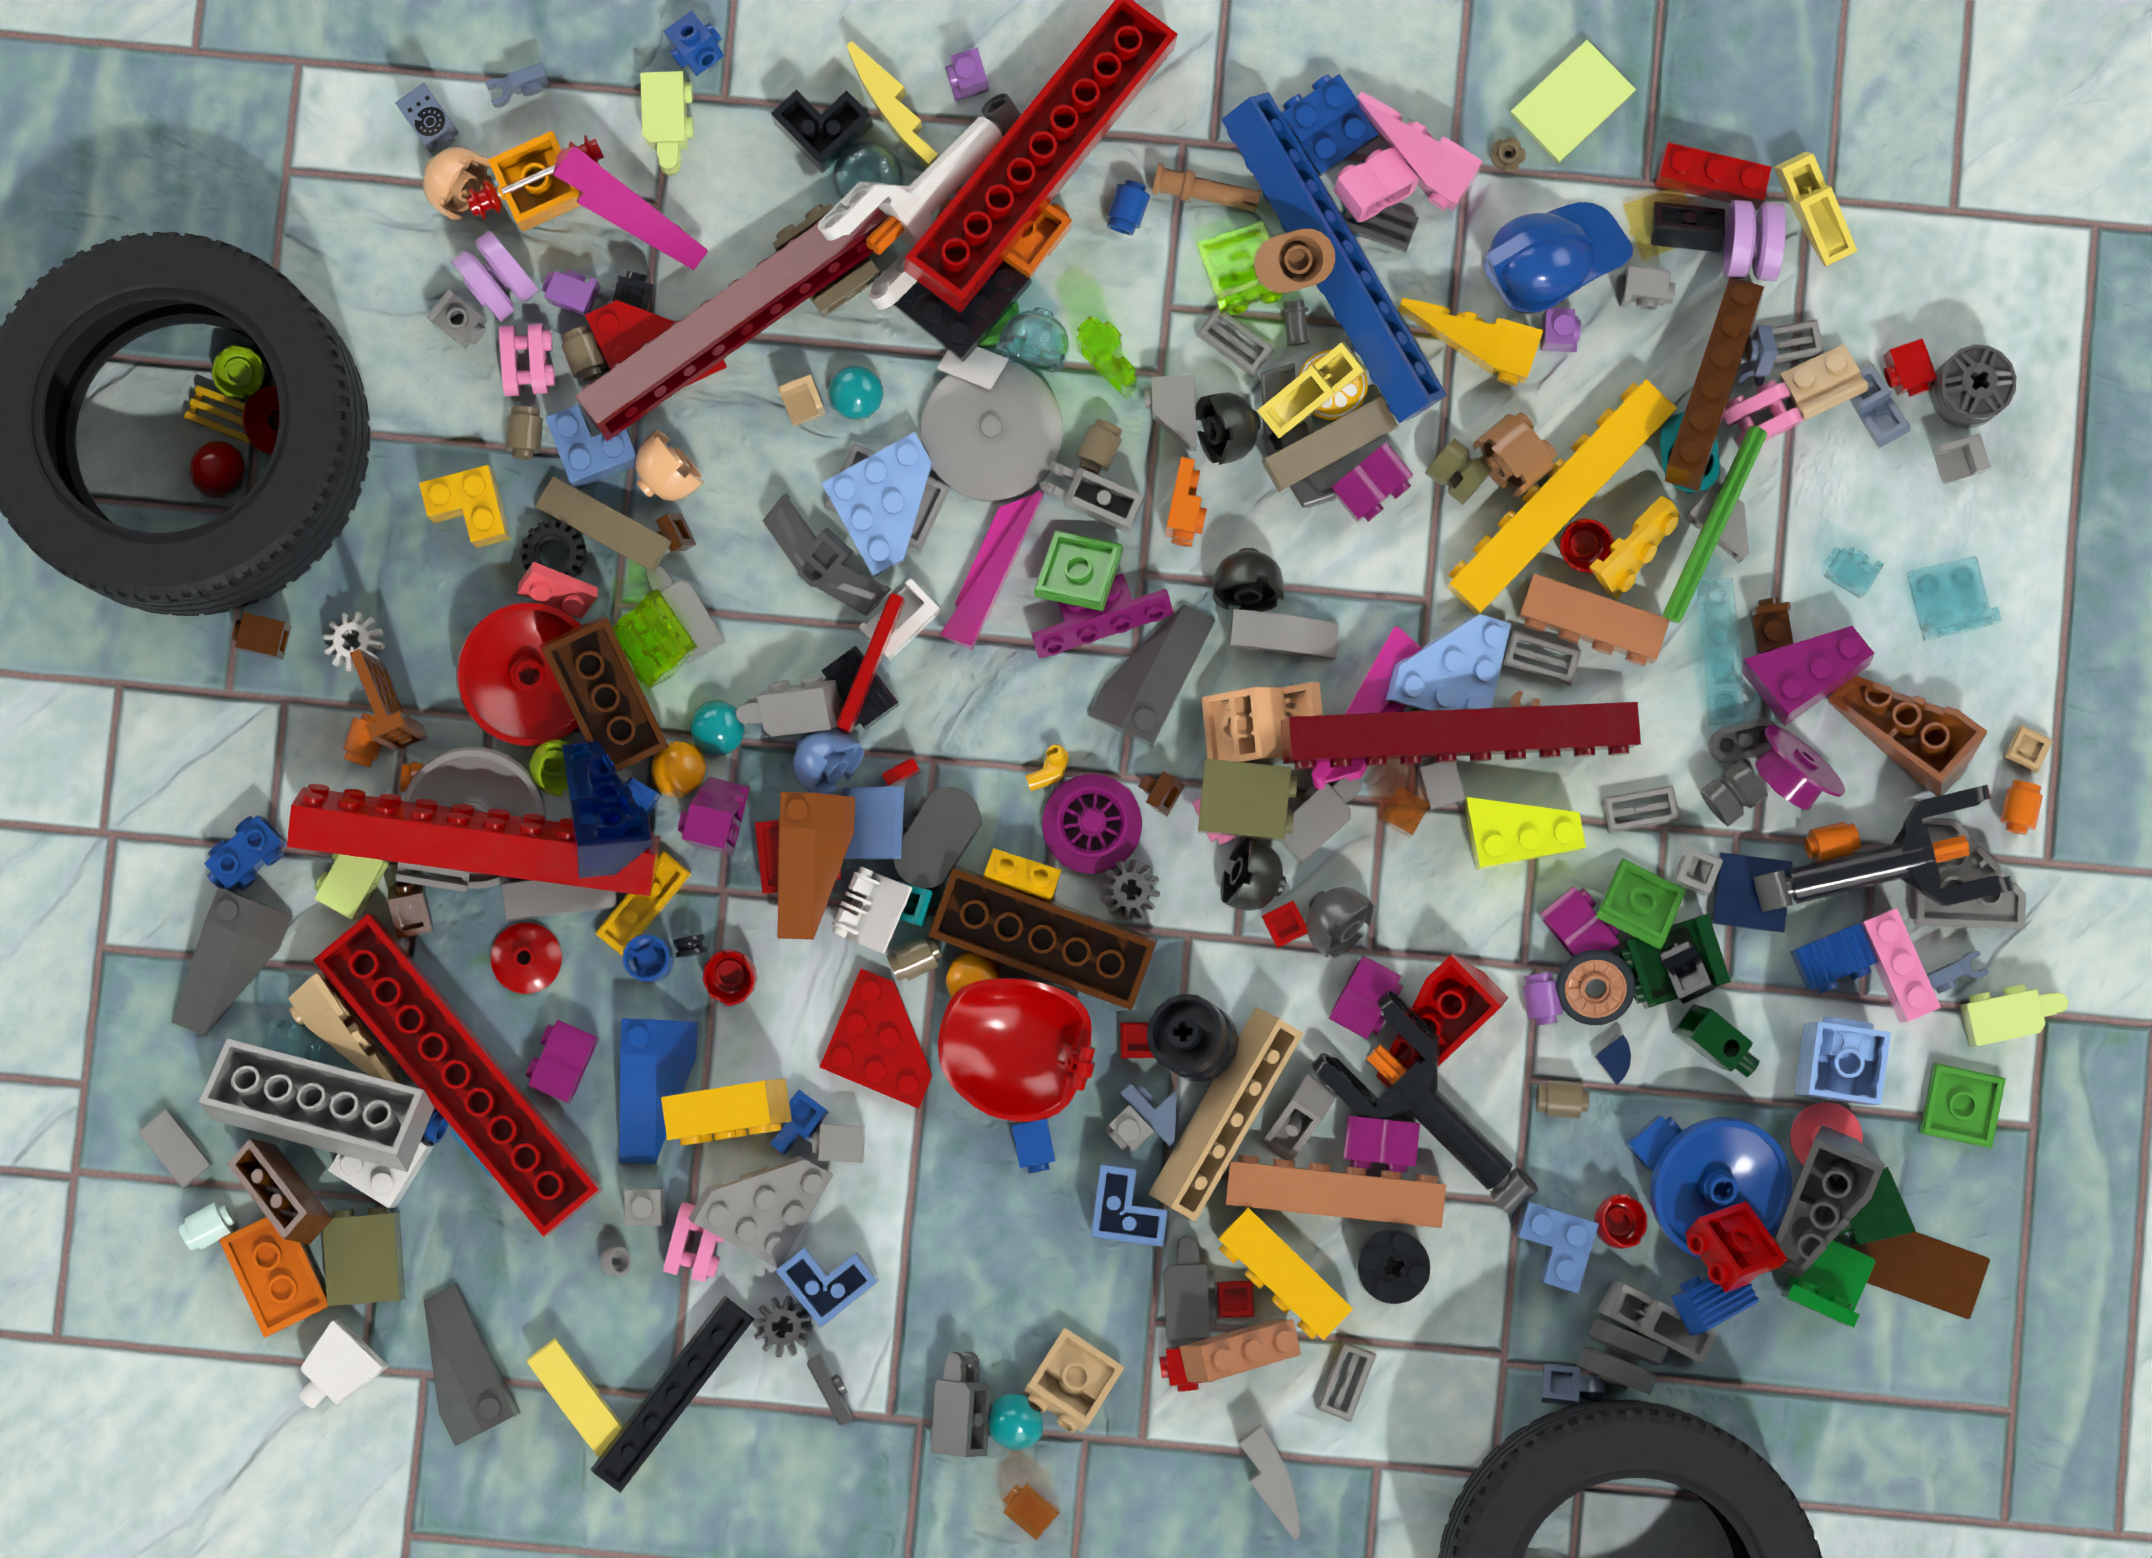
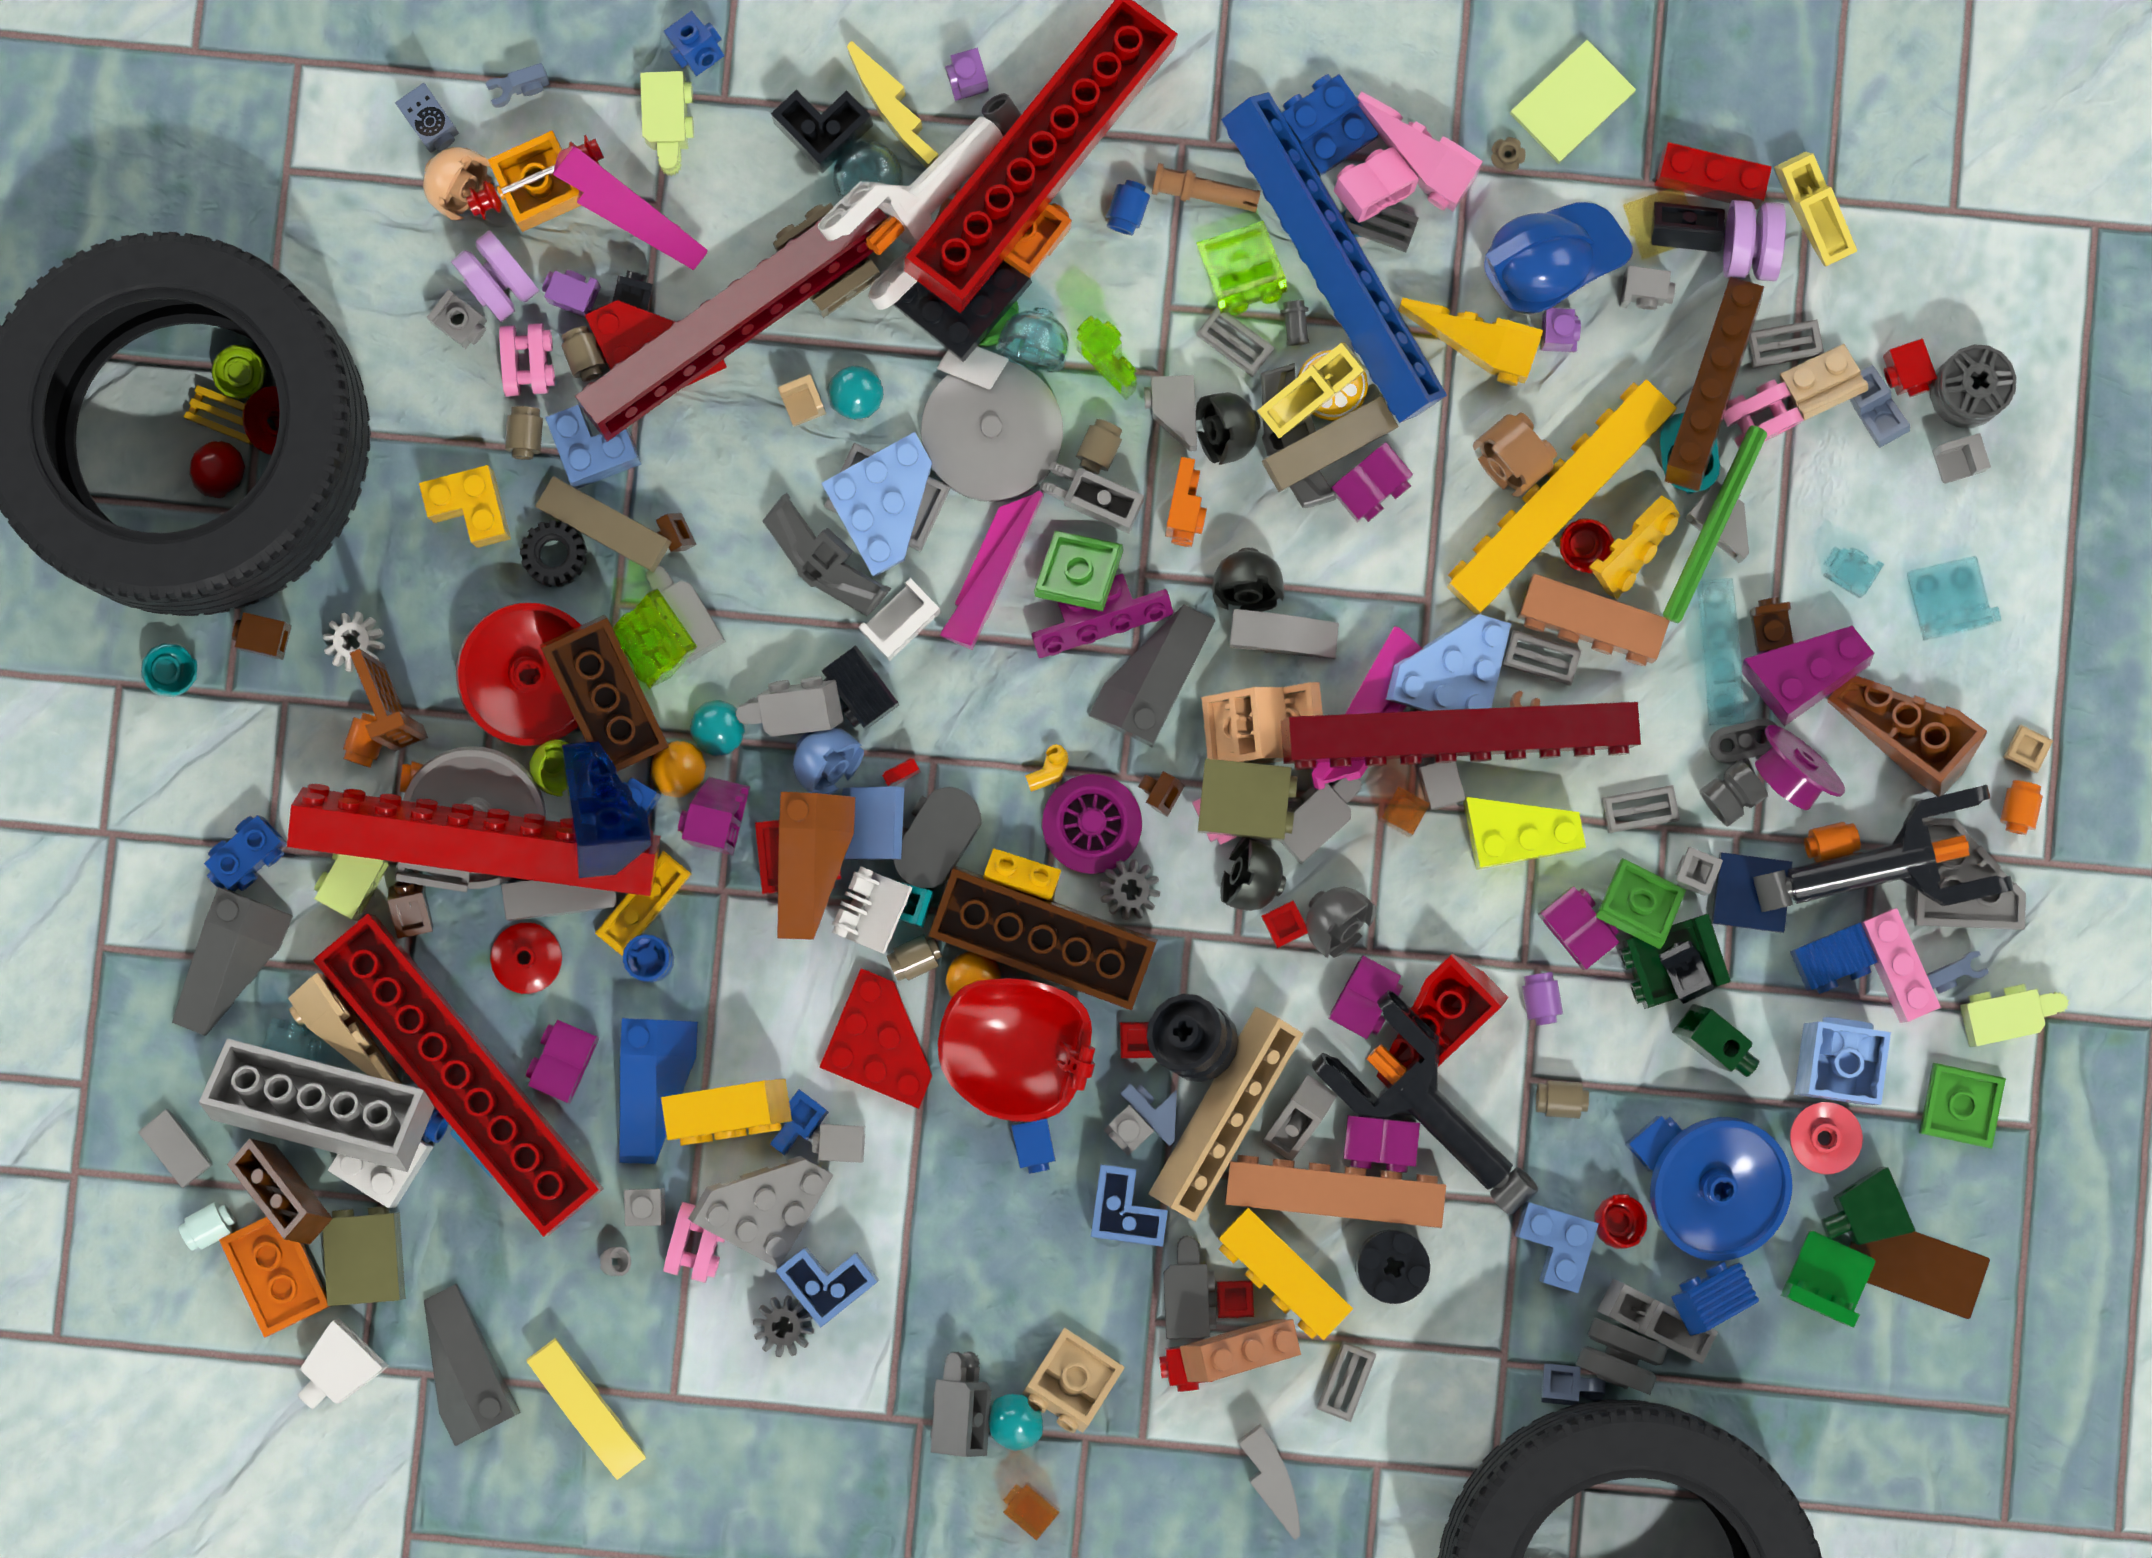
(169, 670): none -> teal hair
(557, 590): coral plate -> none
(665, 469): light nougat cylinder -> none
(672, 1394): black tile -> none
(690, 946): black bush -> none
(729, 977): red hair -> none
(831, 1388): dark grey plate -> none
(870, 663): red tile -> none
(1294, 260): medium nougat piece -> none
(1455, 458): olive wheel -> none
(1587, 967): wheel -> none
(1615, 1059): dark blue tile -> none
(1734, 1246): red plate -> none
(1760, 355): sand blue plate -> none
(1829, 1193): dark grey wedge -> none

